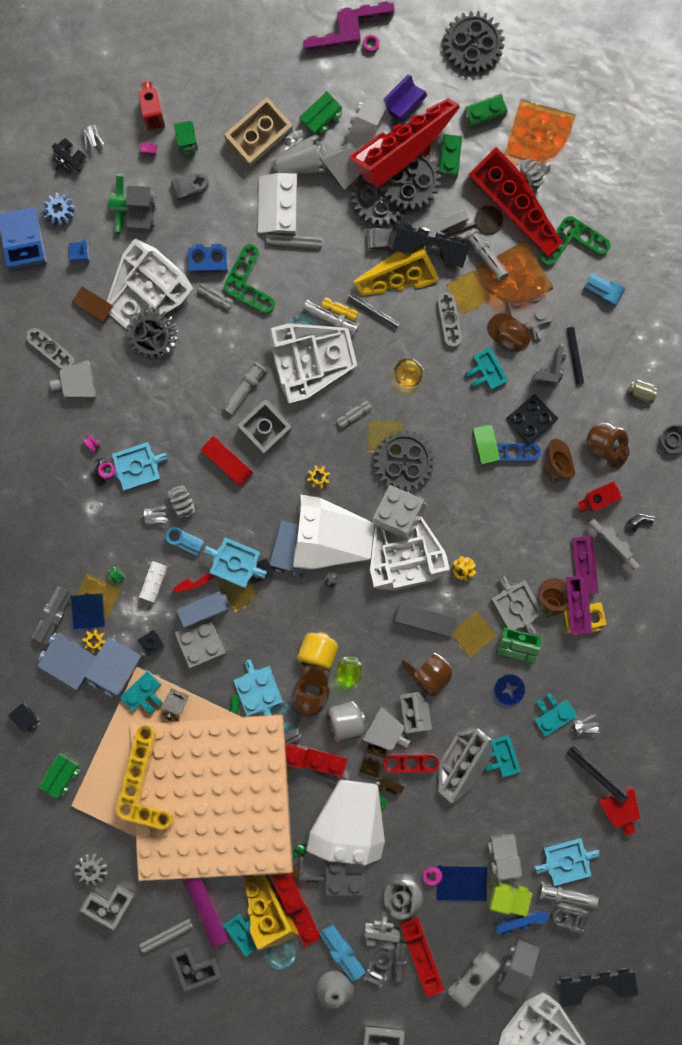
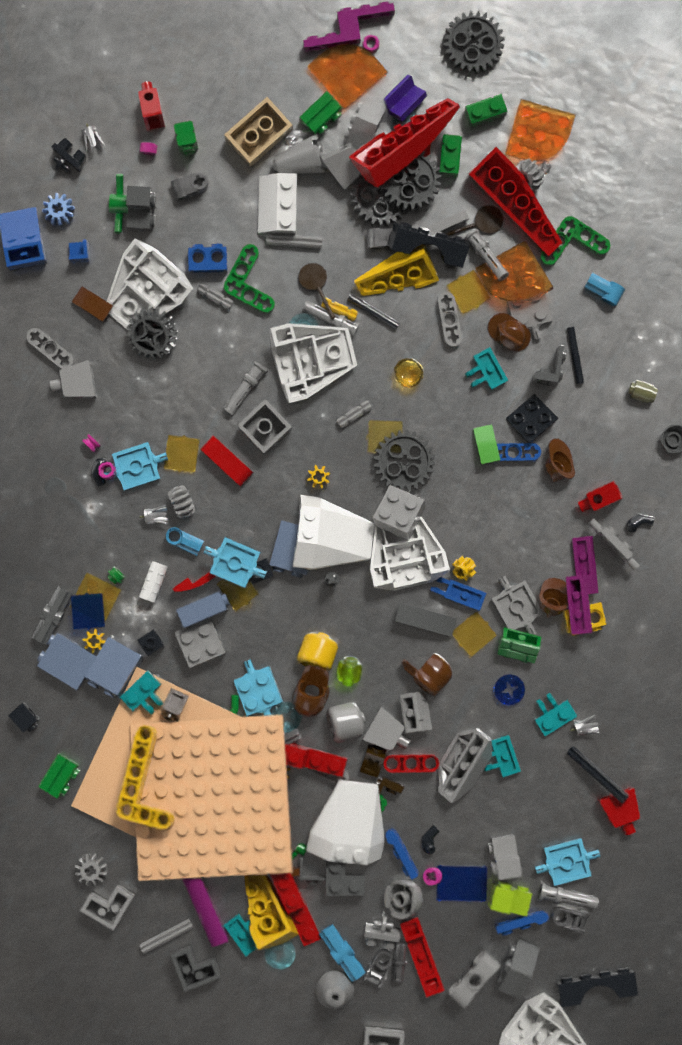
(182, 453): none -> clear yellow piece
(313, 277): none -> dark brown piece
(347, 72): none -> clear orange plate
(402, 853): none -> blue hinge
(428, 840): none -> black arm
(461, 593): none -> blue hinge
(601, 439): reddish brown piece -> none

